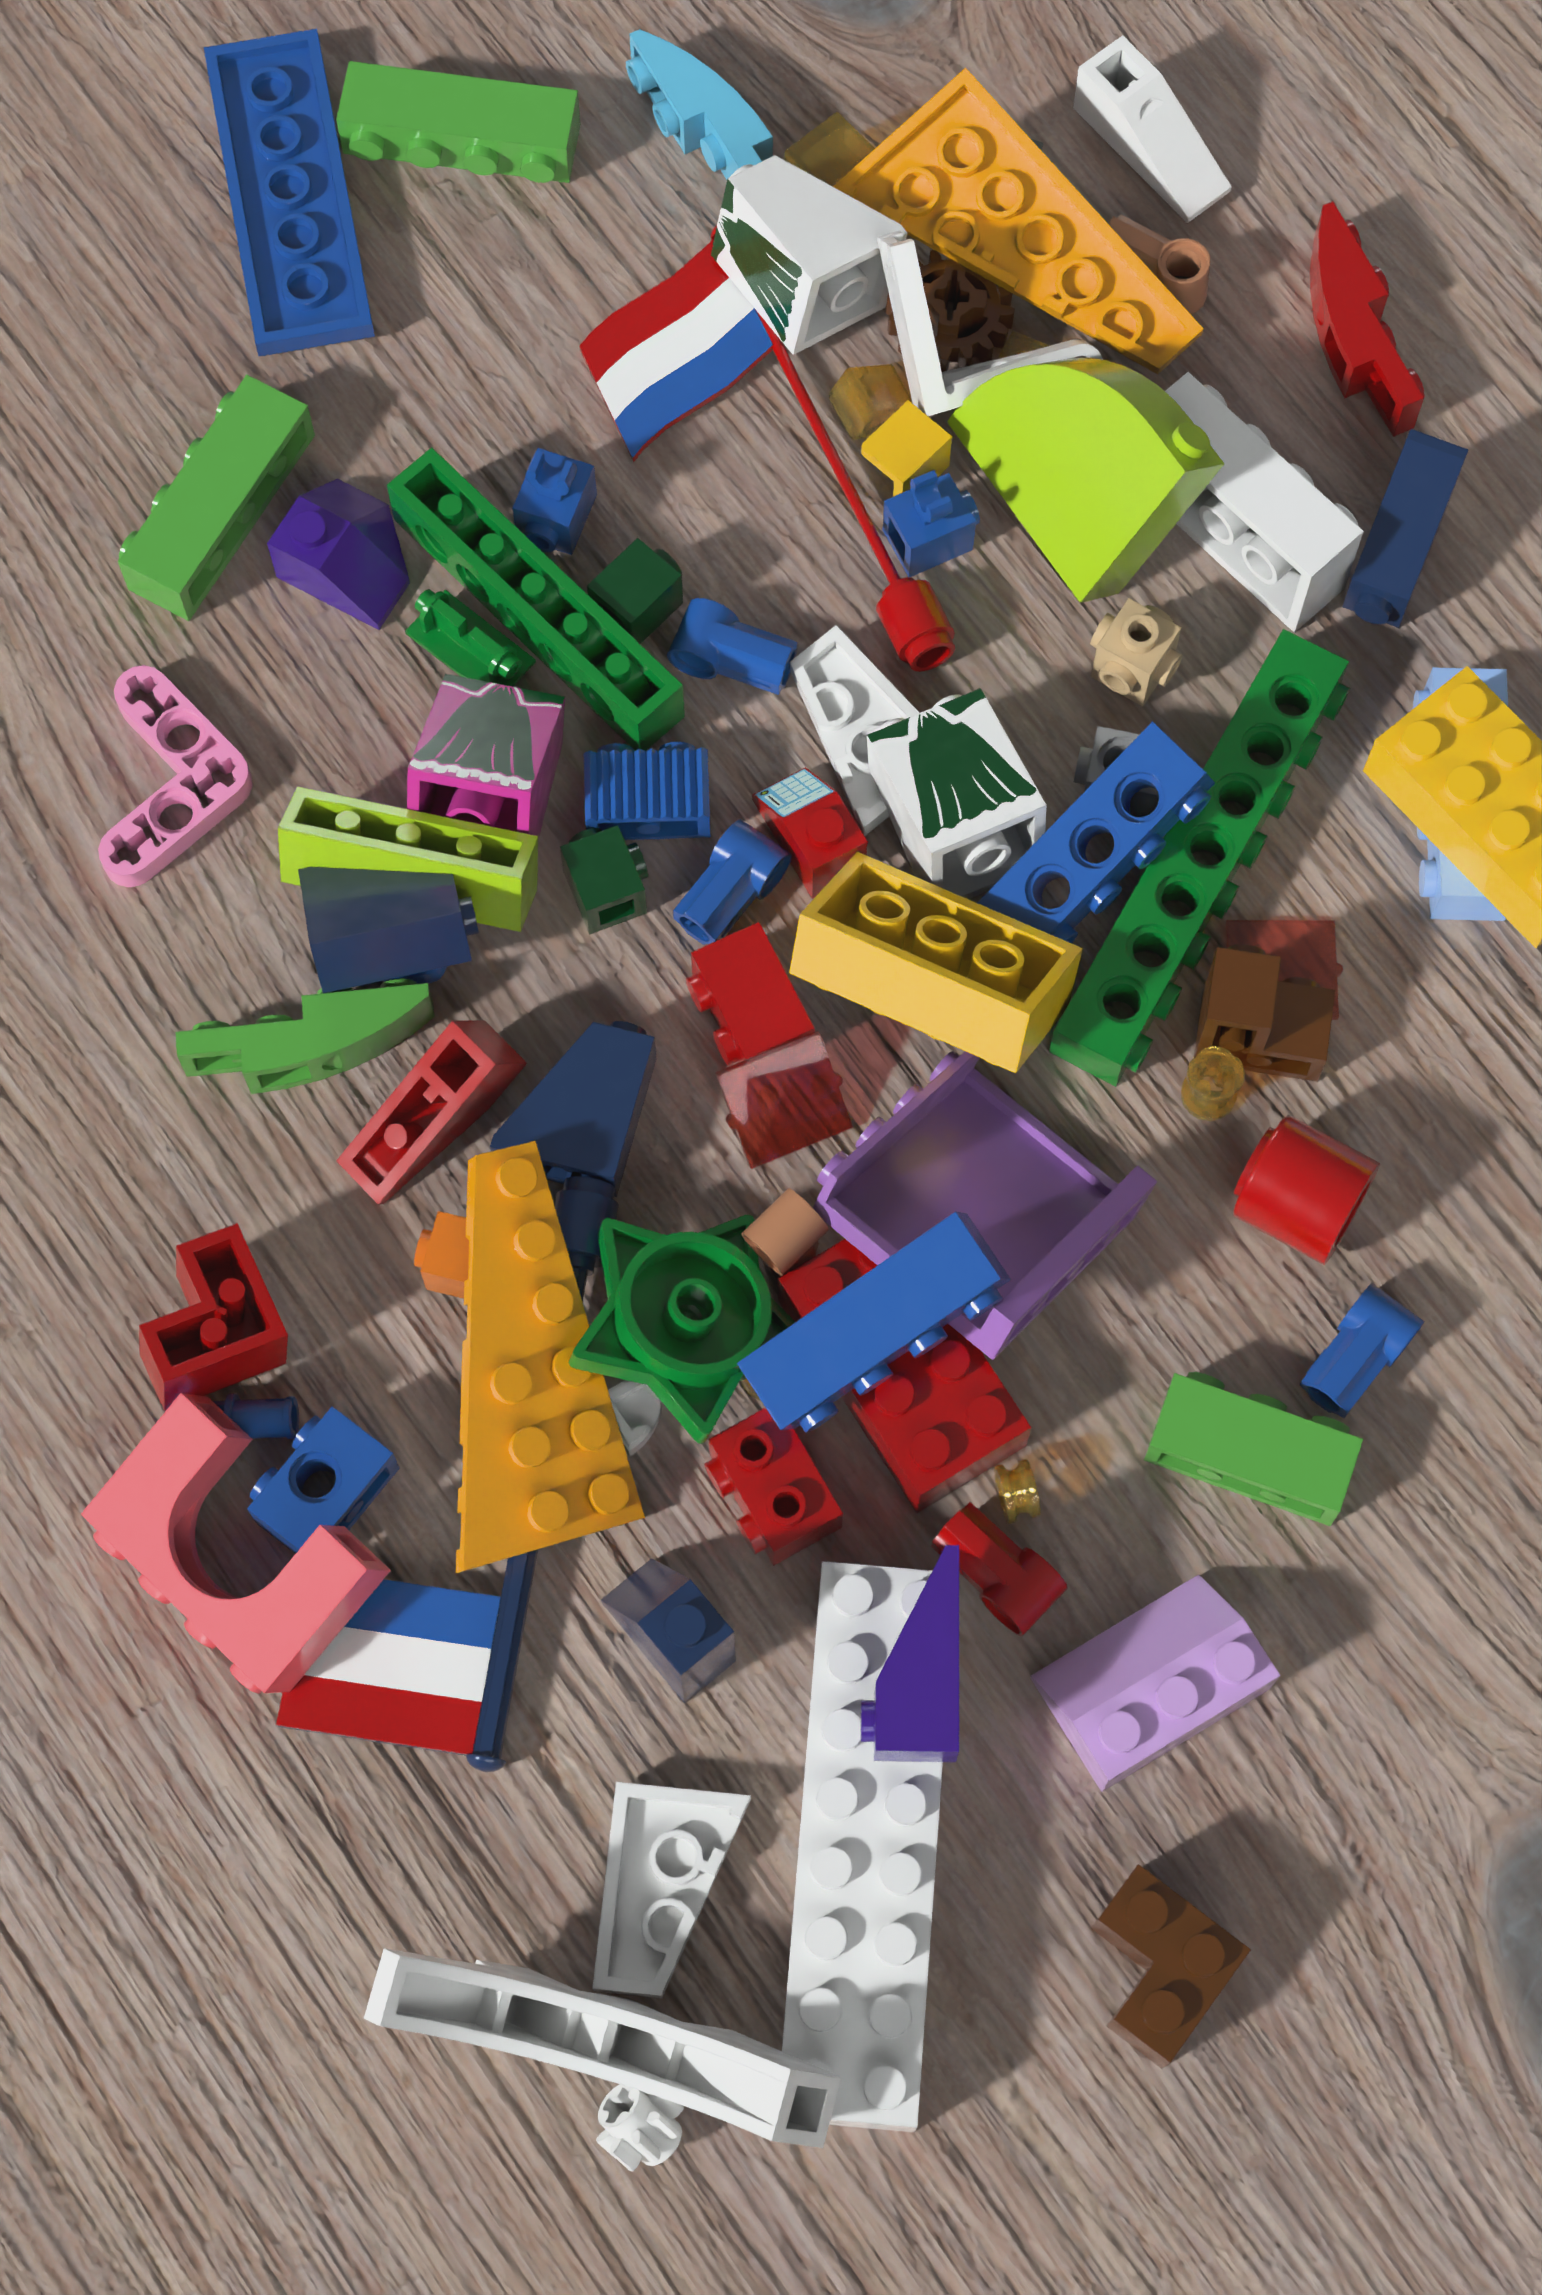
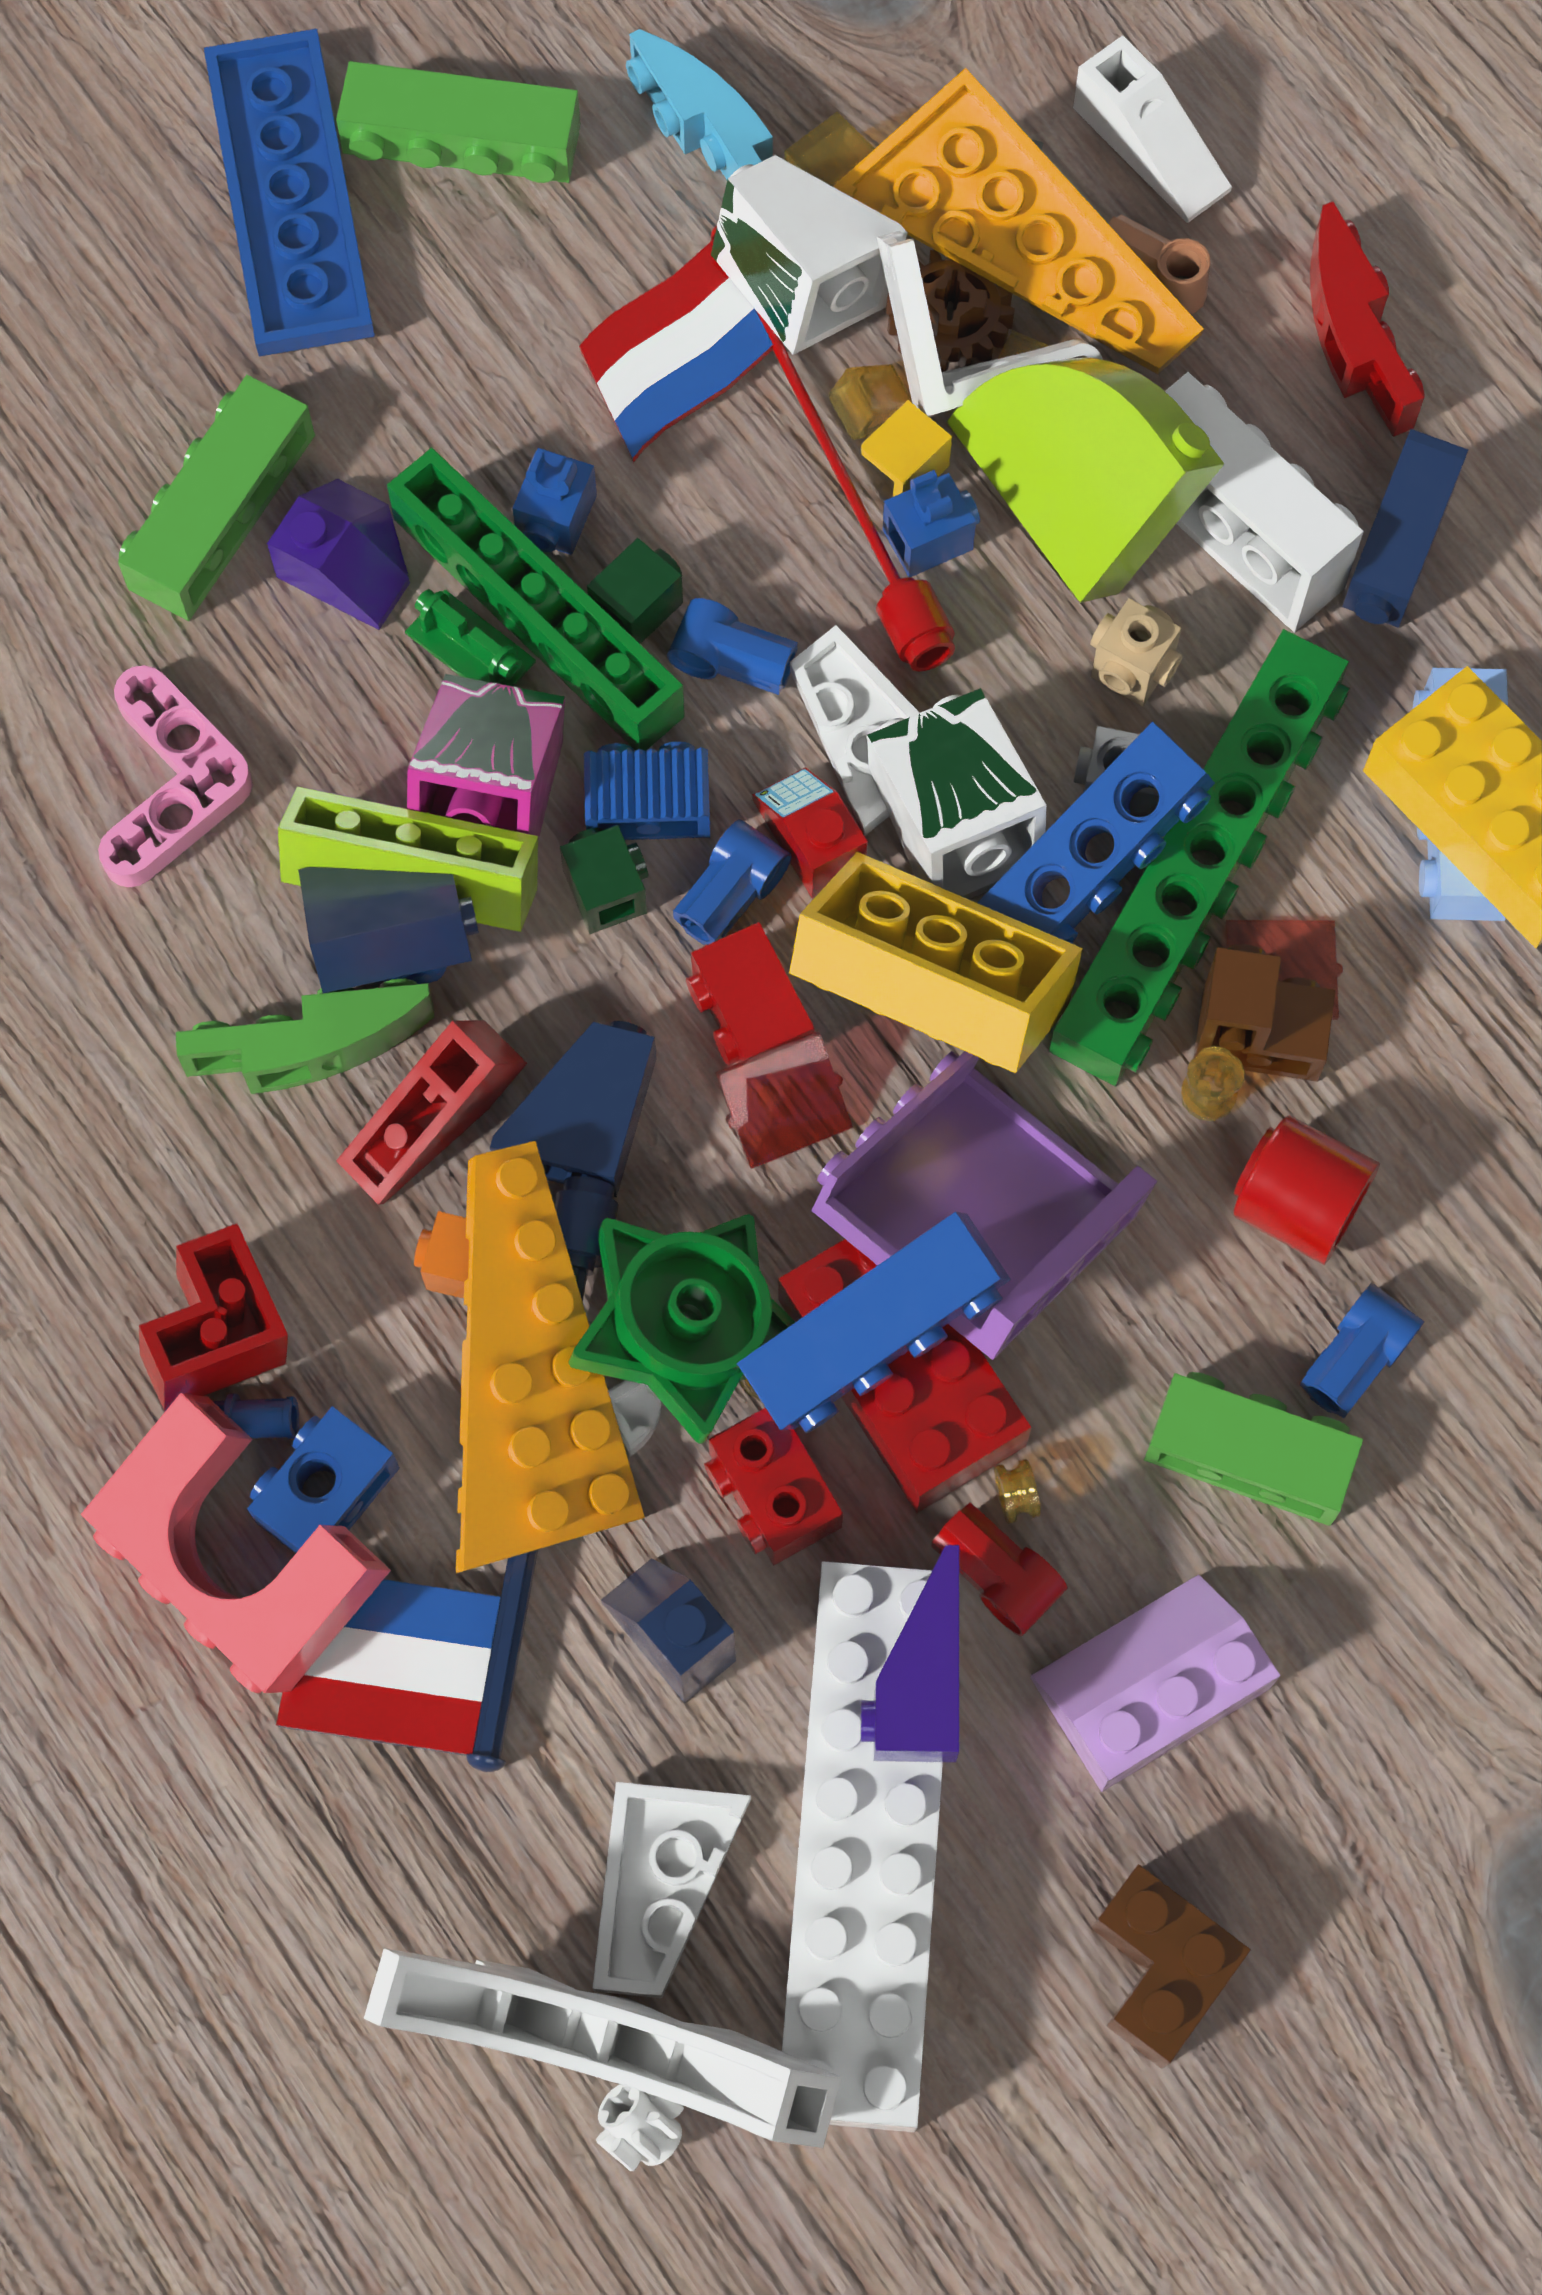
(786, 1233): nougat piece -> none

